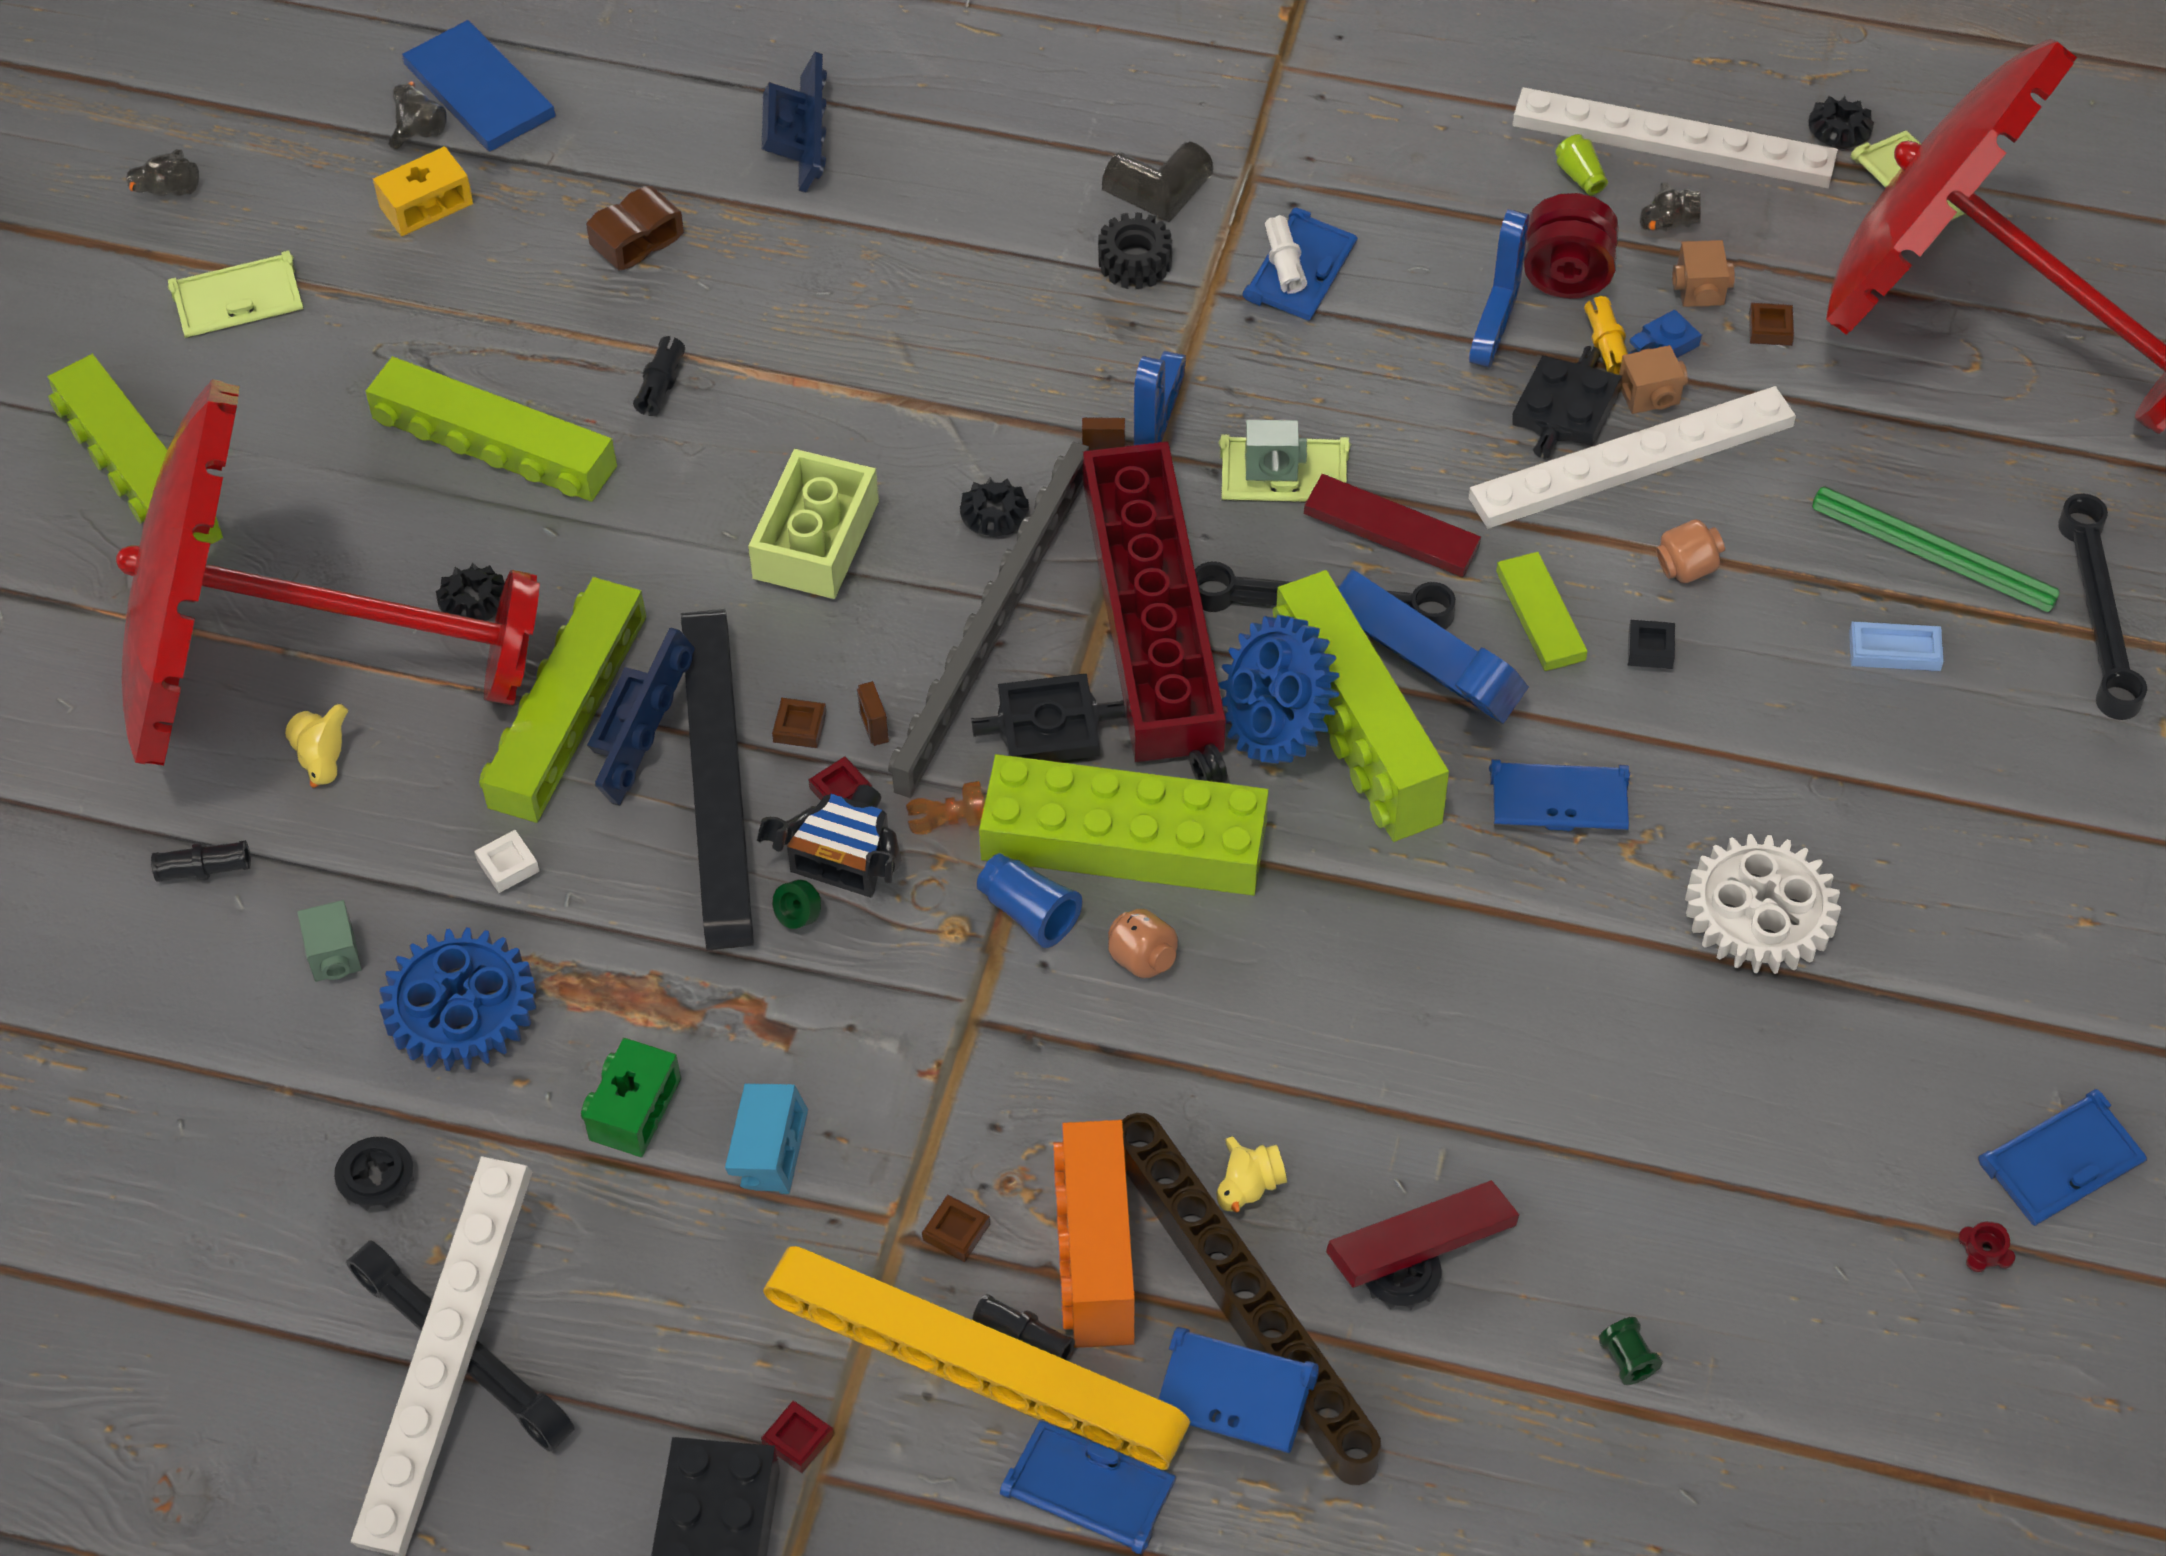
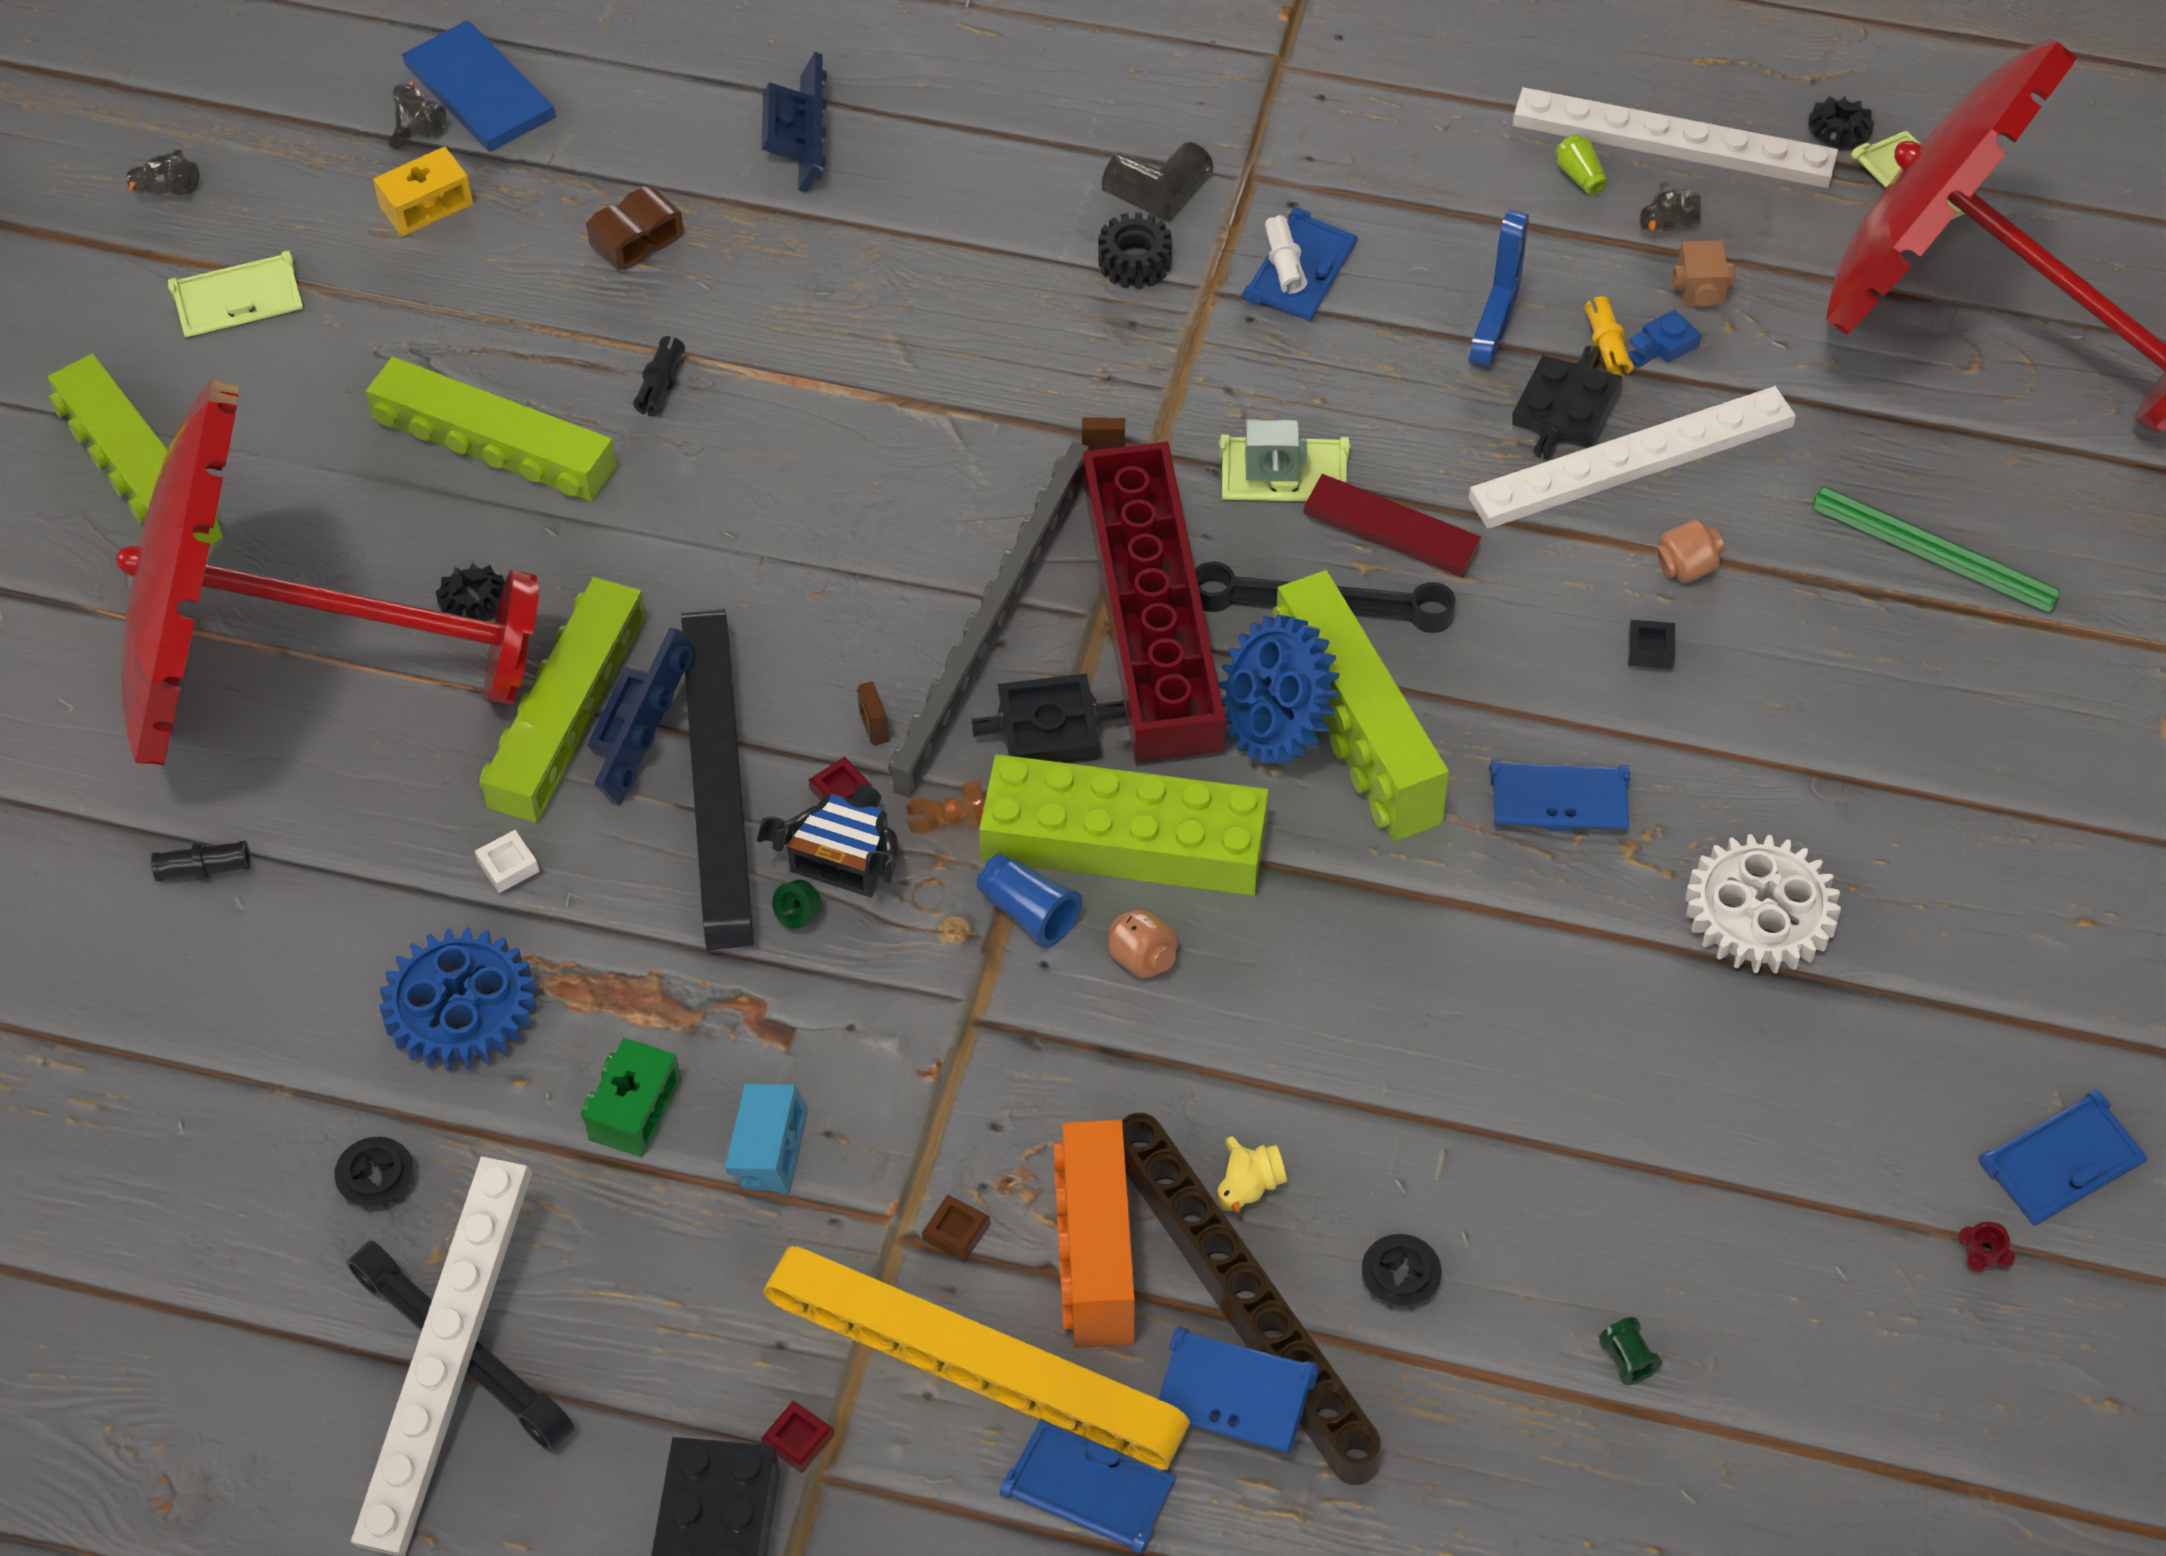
(317, 742): light yellow animal -> none
(329, 941): sand green brick -> none
(799, 722): reddish brown tile -> none
(814, 523): yellowish green brick -> none
(991, 520): black gear -> none
(1022, 1326): black pin -> none
(1155, 395): blue beam -> none
(1208, 764): black bush -> none
(1422, 1233): dark red tile -> none
(1469, 673): blue beam -> none
(1541, 611): lime tile -> none
(1571, 245): dark red wheel -> none
(1652, 379): medium nougat brick -> none
(1771, 324): reddish brown tile -> none
(1896, 646): light blue tile -> none
(2102, 607): black piece -> none

